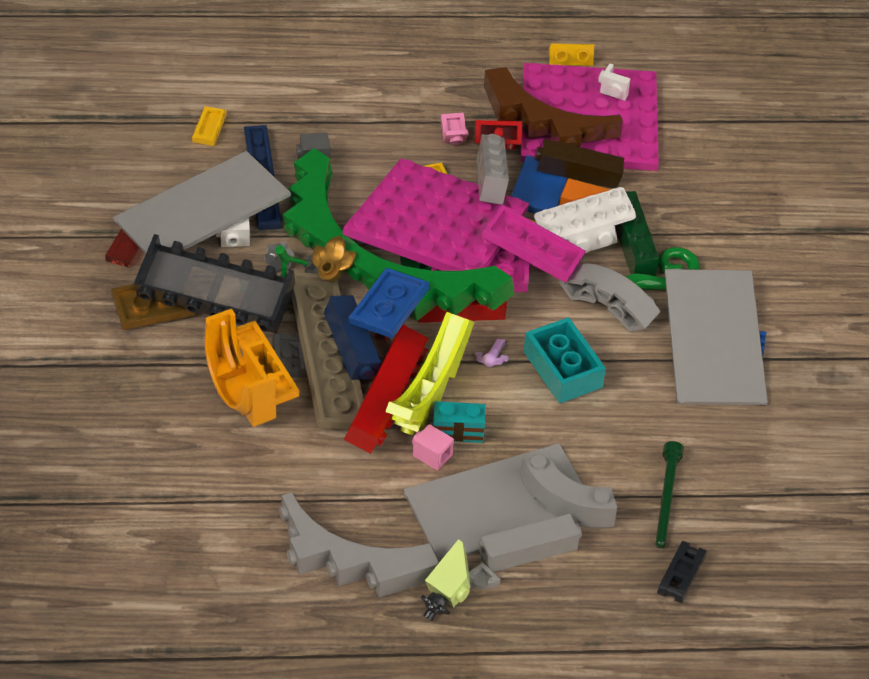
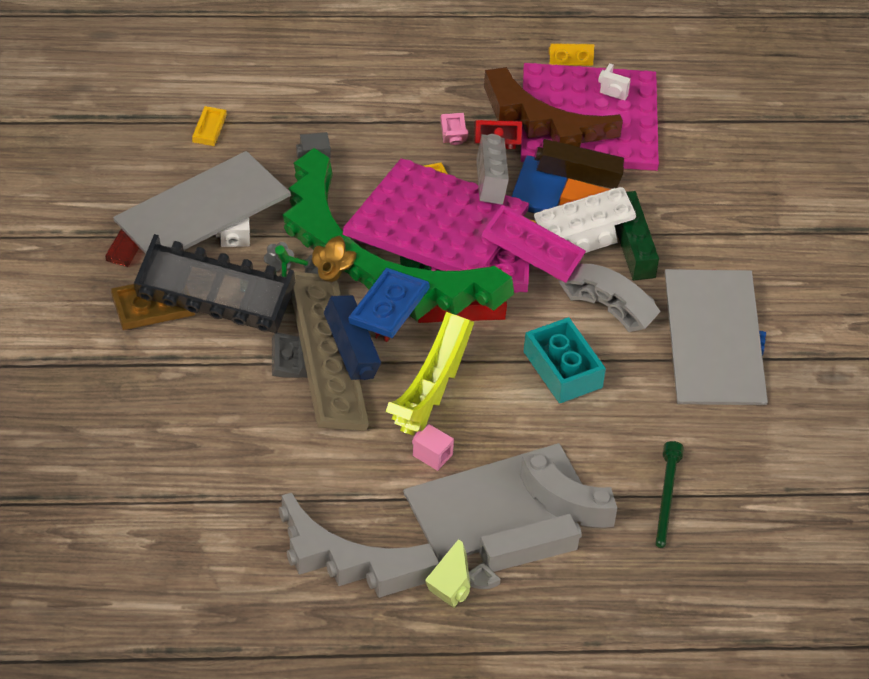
(247, 382): light orange piece -> none
(259, 148): dark blue tile -> none
(388, 385): red brick -> none
(435, 605): black plant -> none
(460, 420): teal brick -> none
(490, 359): lavender piece -> none
(650, 282): green plant -> none
(682, 571): black plate -> none

